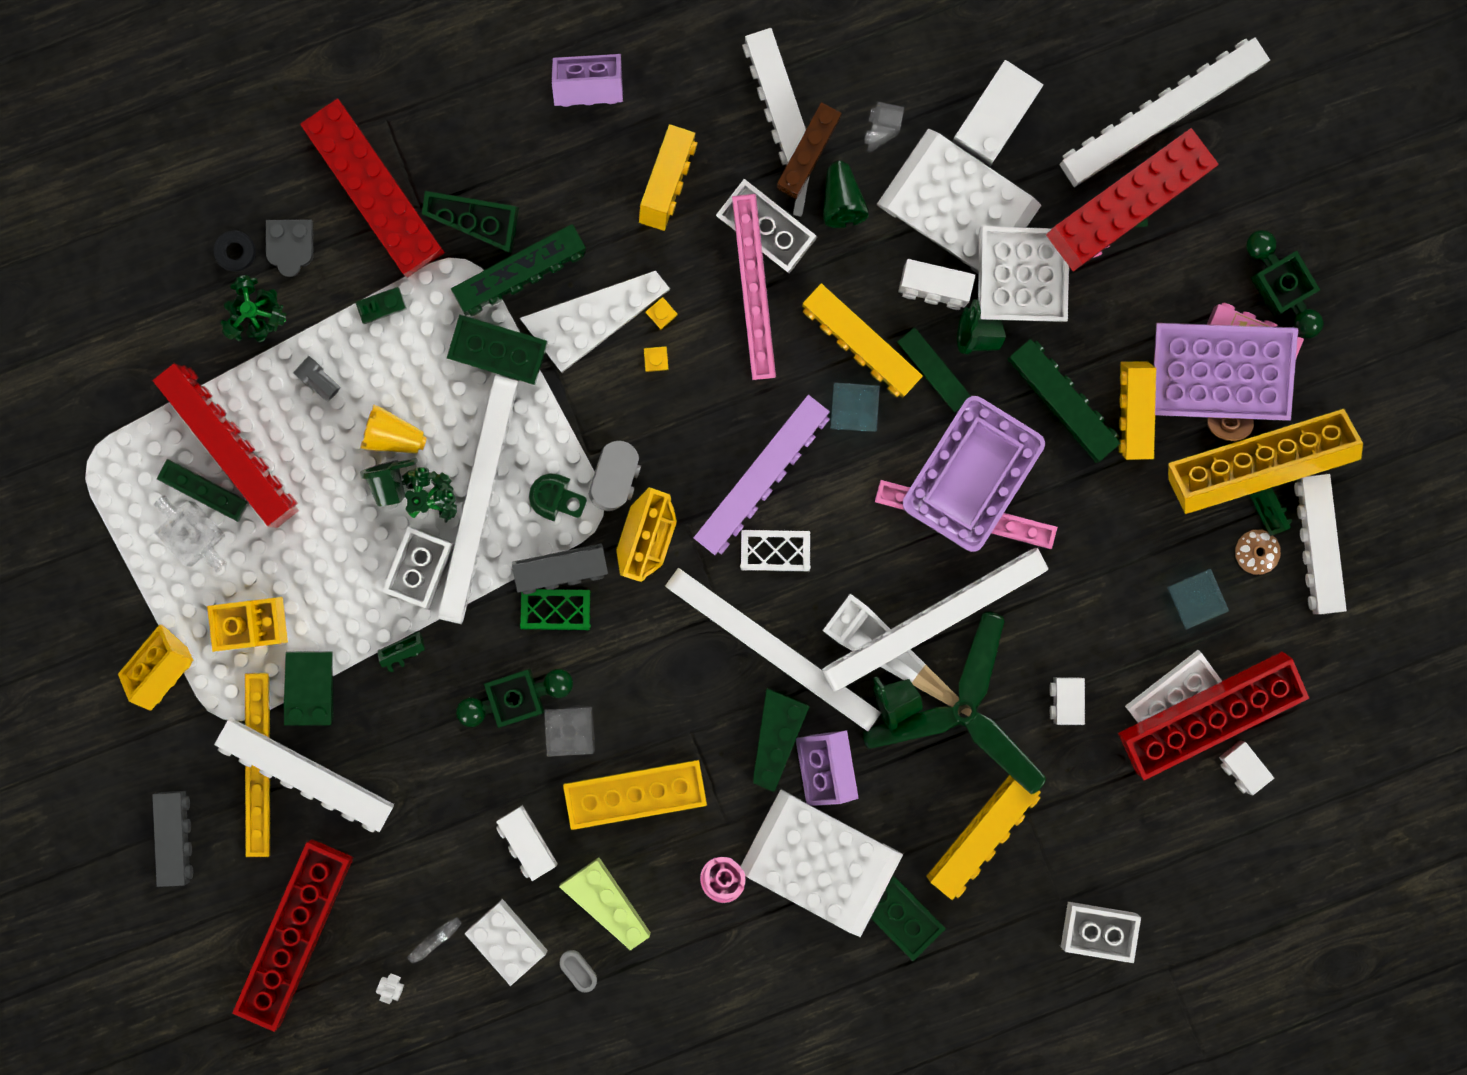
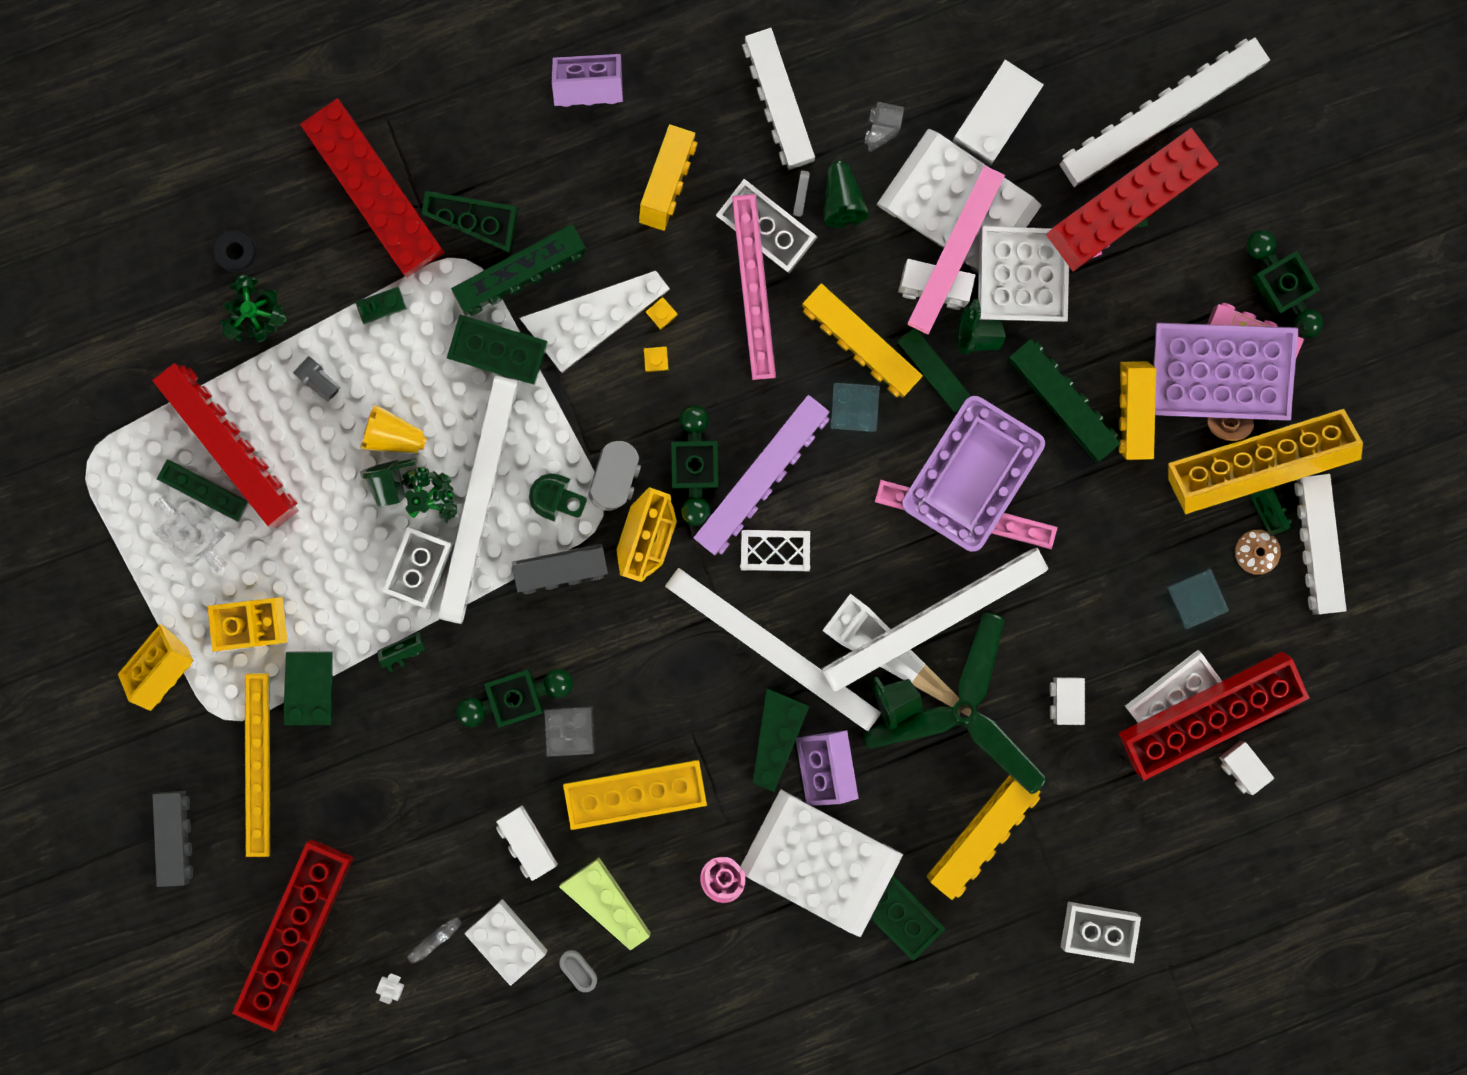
(289, 244): dark grey plate -> none
(303, 774): white brick -> none
(566, 625): green window -> none
(694, 421): none -> dark green brick
(809, 150): reddish brown brick -> none
(956, 250): none -> bright pink tile

